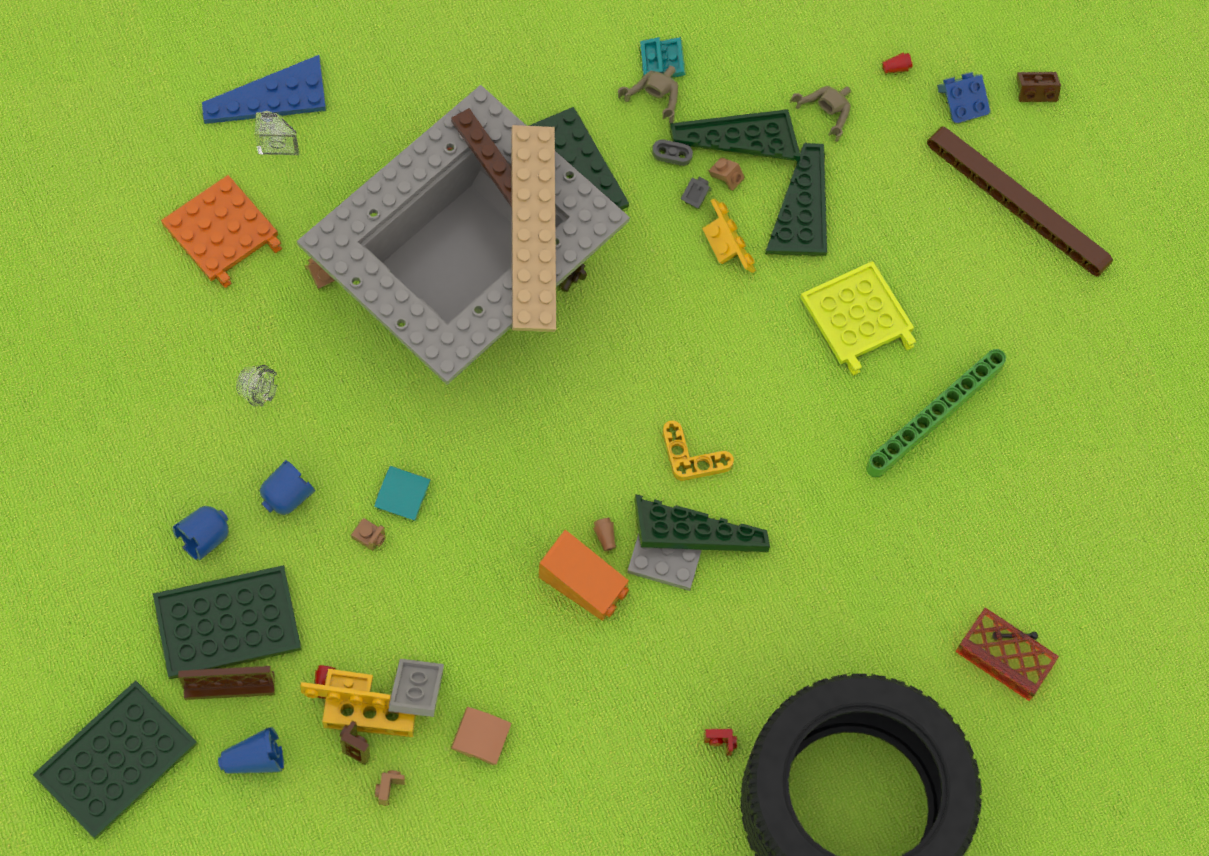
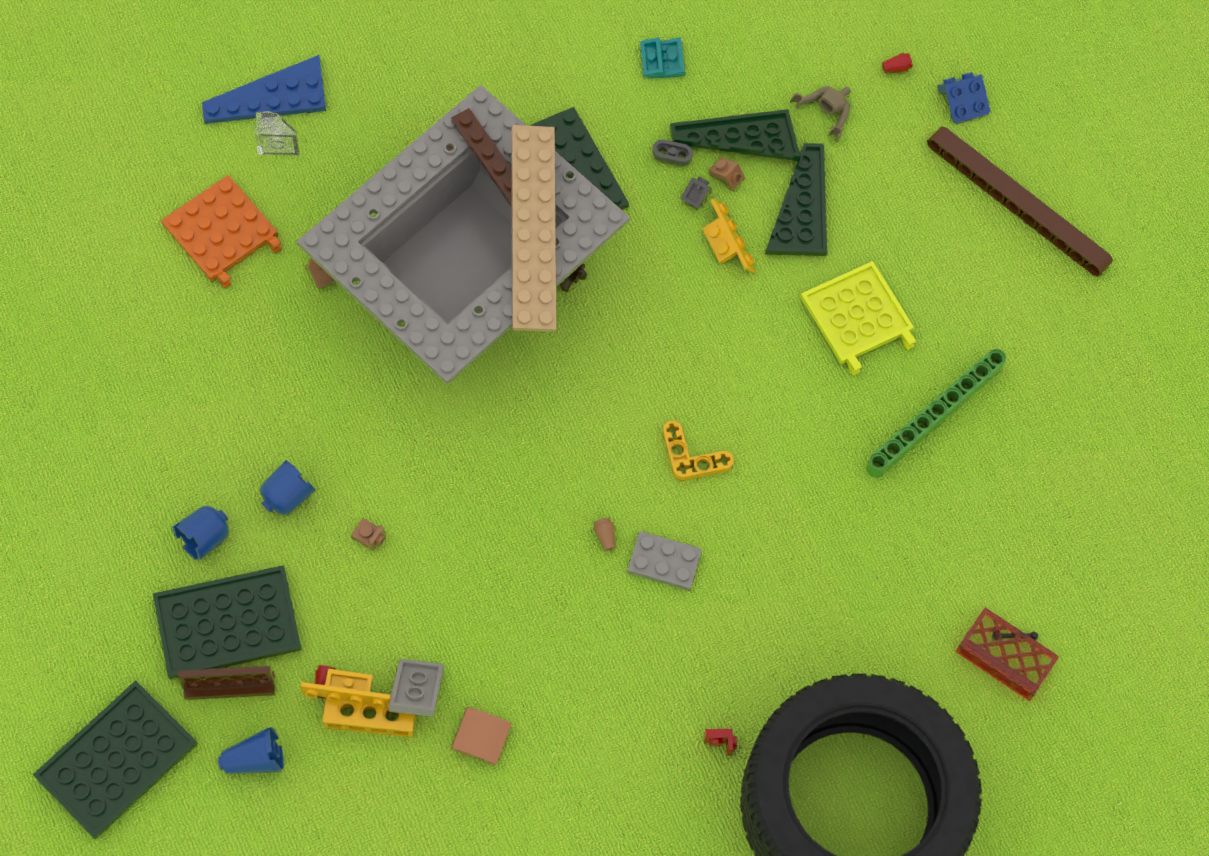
(256, 384): clear cone -> none
(353, 744): reddish brown bracket -> none
(382, 790): medium nougat bracket -> none
(402, 493): teal slope -> none
(583, 576): orange slope -> none
(657, 85): dark tan piece -> none
(690, 529): dark green wing -> none
(1038, 86): reddish brown bracket -> none

